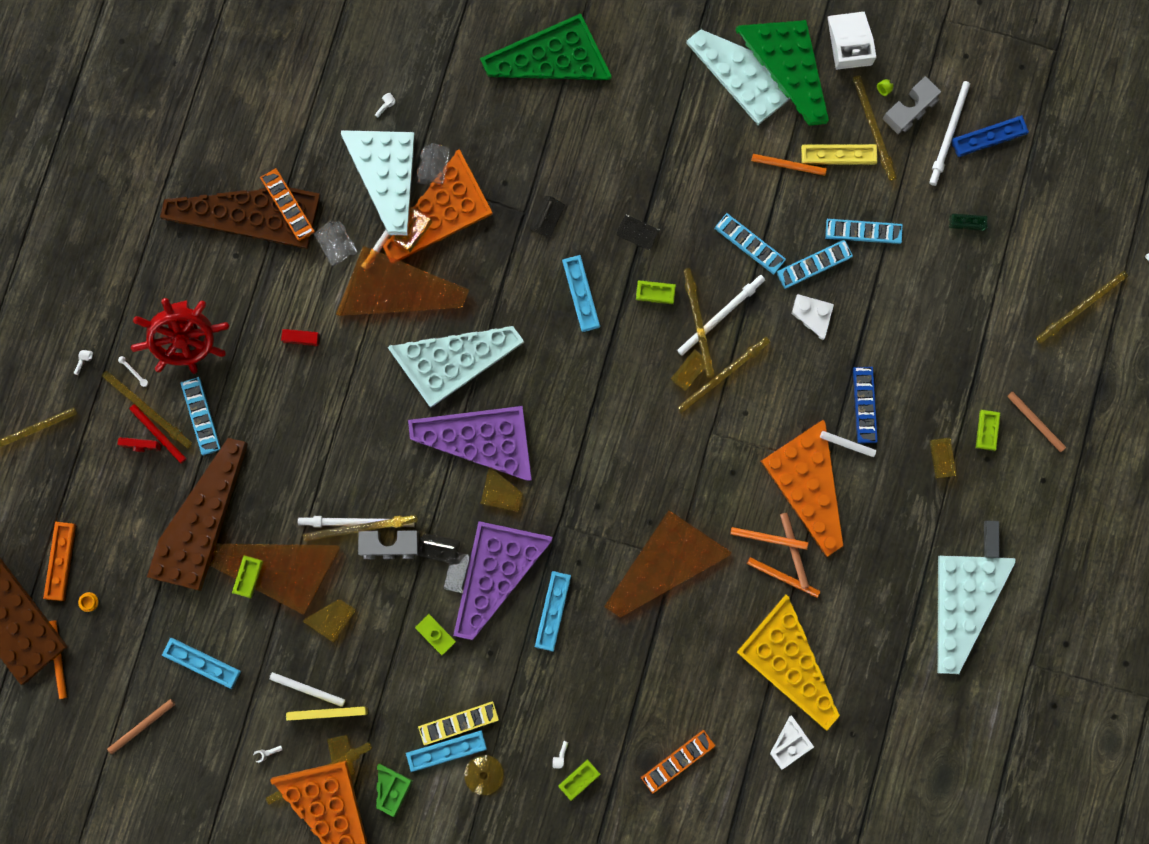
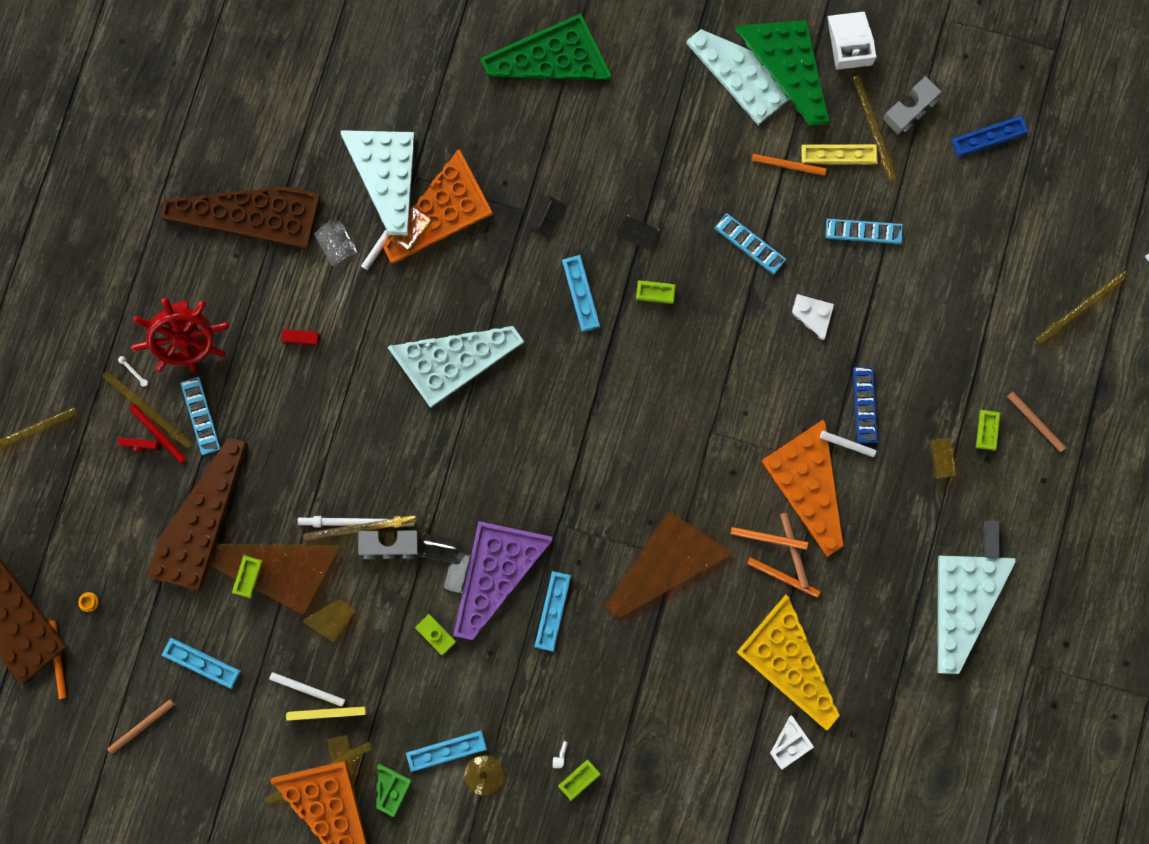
(59, 561): orange tile -> none
(84, 355): white hand -> none
(267, 753): white hand -> none
(287, 204): tile -> none
(389, 101): white hand -> none
(391, 285): clear orange wing -> none
(433, 164): clear bracket -> none
(458, 723): tile -> none
(484, 437): medium lavender wing -> none
(500, 492): clear yellow wing -> none
(677, 761): tile -> none
(689, 370): clear yellow plate -> none
(691, 289): clear yellow bar -> none
(748, 290): white bar -> none
(752, 352): clear yellow bar -> none
(814, 264): tile -> none
(885, 87): lime hinge -> none
(939, 165): white bar -> none
(970, 222): clear green piece -> none

